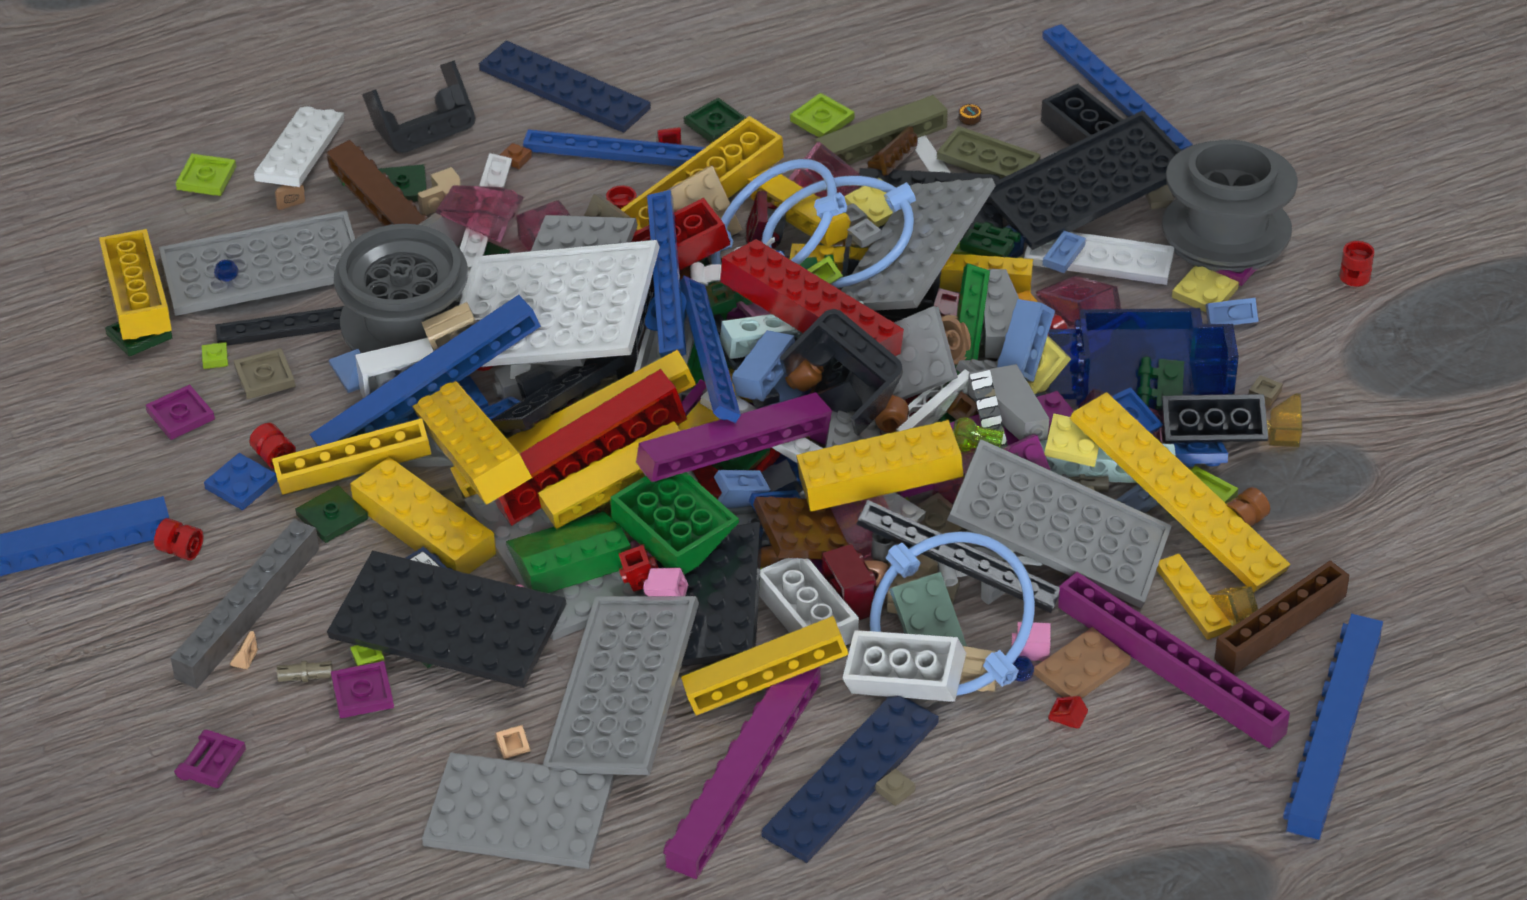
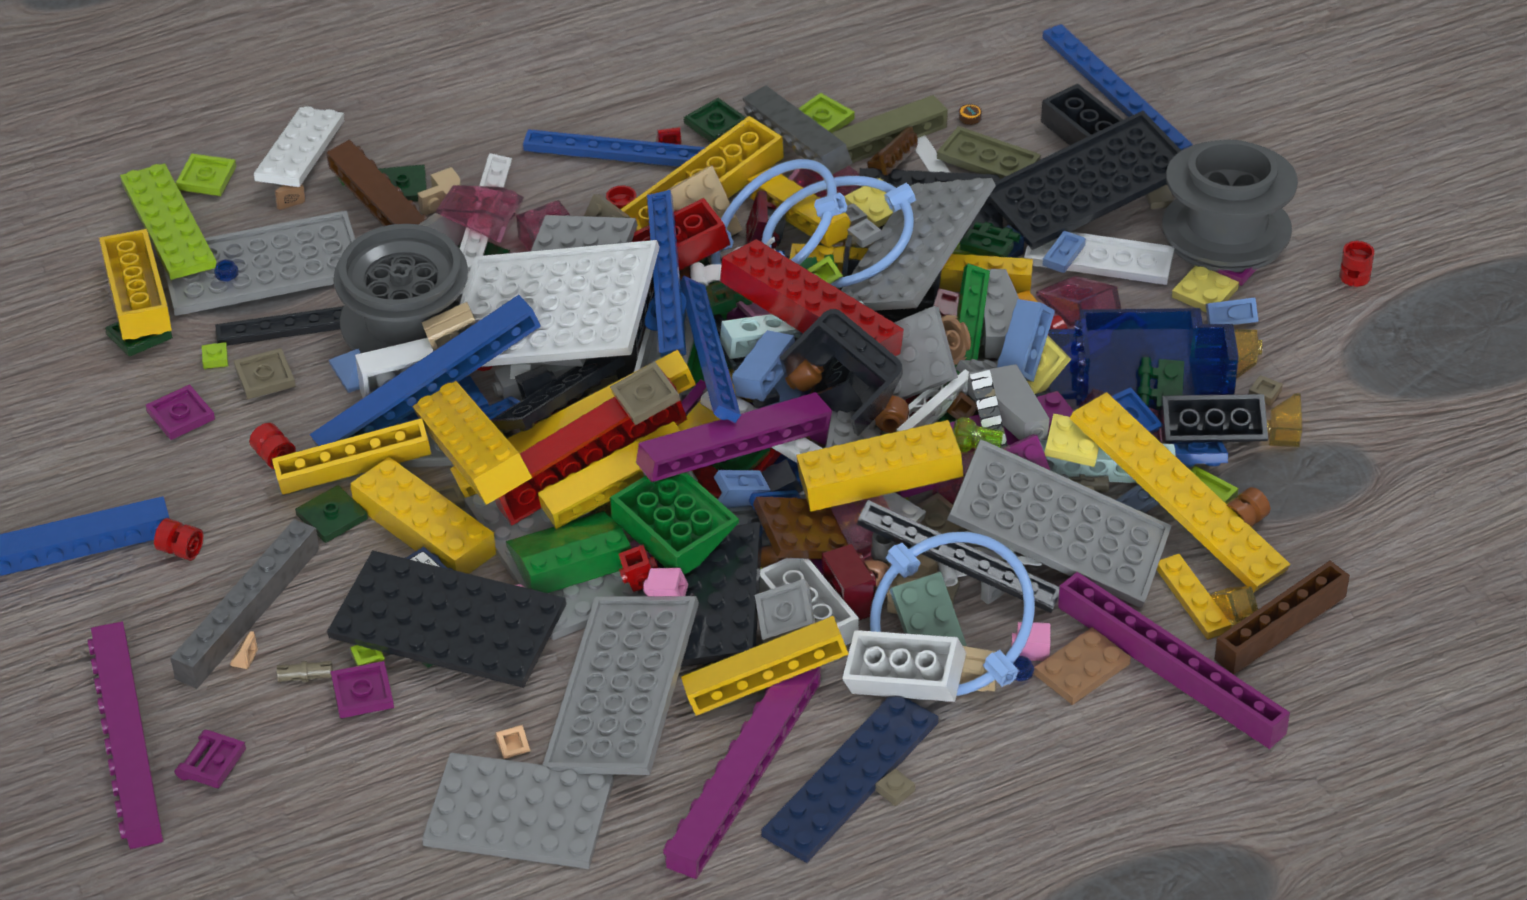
(126, 736): none -> magenta brick
(168, 221): none -> lime plate
(240, 481): blue plate -> none
(452, 116): black windscreen -> none
(519, 155): dark orange plate -> none
(565, 86): dark blue plate -> none
(645, 393): none -> dark tan plate
(784, 609): none -> light grey plate
(797, 129): none -> flat silver brick
(1069, 711): red slope -> none
(1248, 349): none -> clear yellow slope
(1334, 727): blue brick -> none

